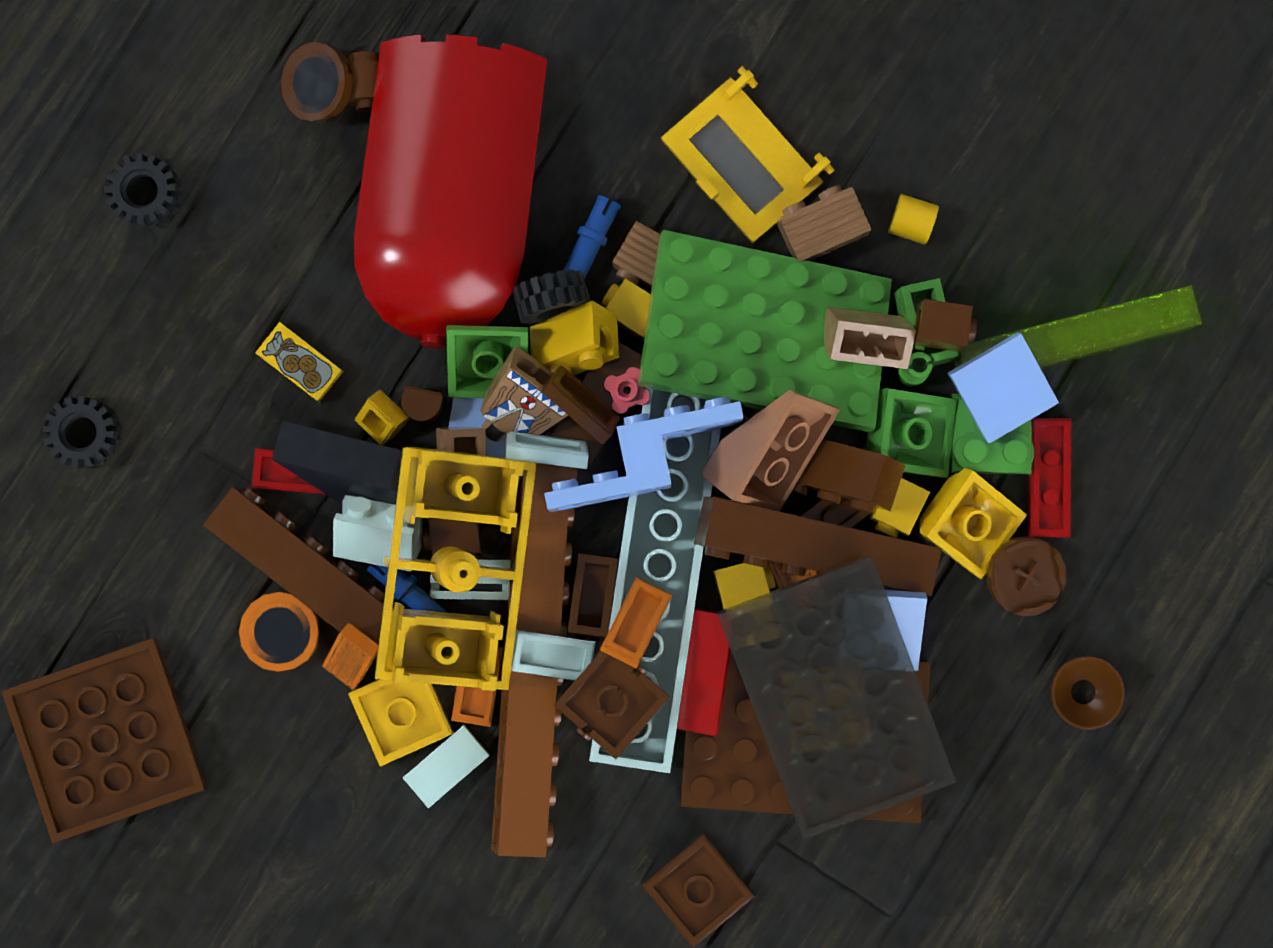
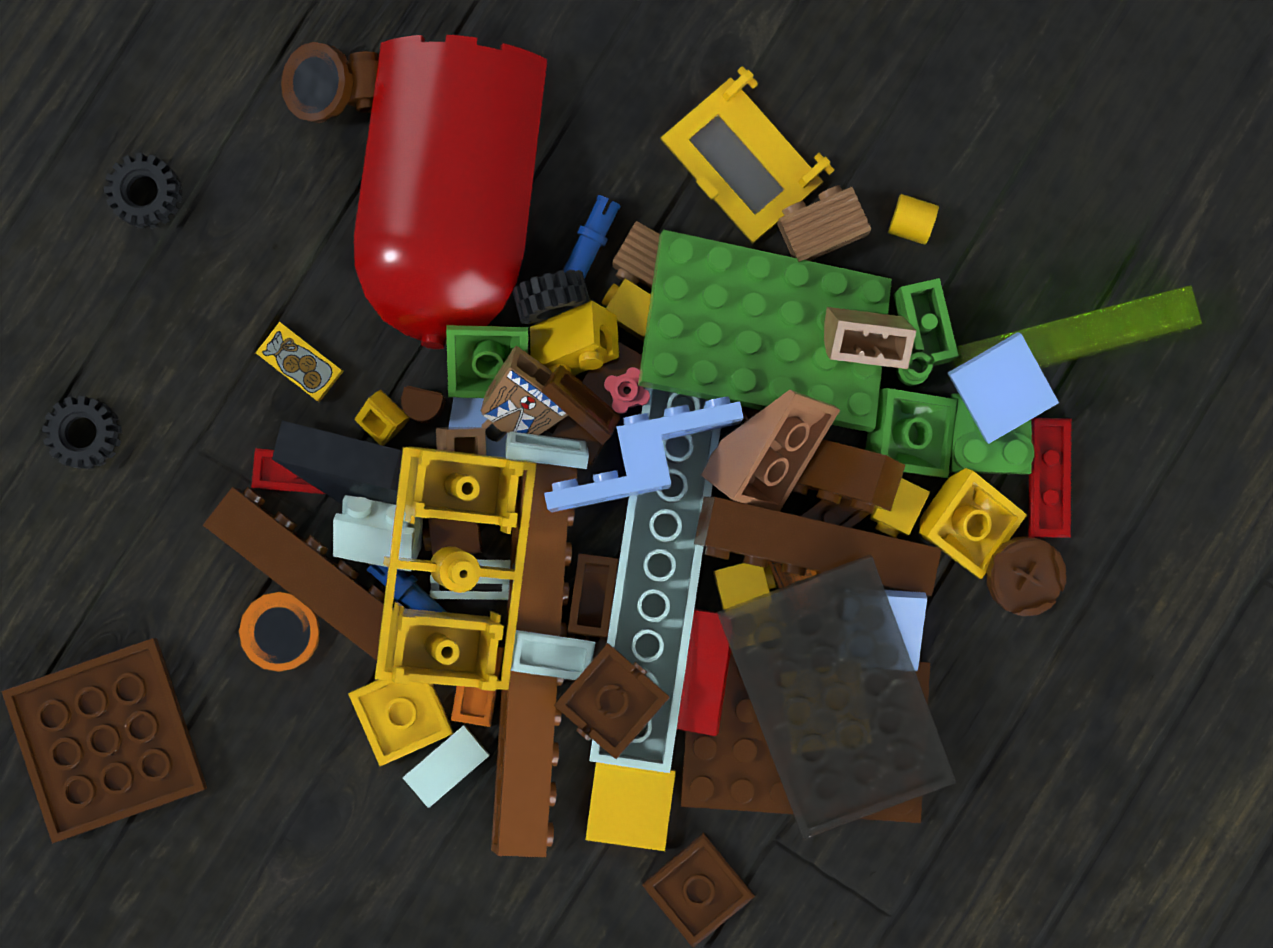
(351, 656): orange tile -> none
(630, 806): none -> yellow tile
(636, 622): orange tile -> none
(944, 325): reddish brown brick -> none
(1107, 694): reddish brown piece -> none

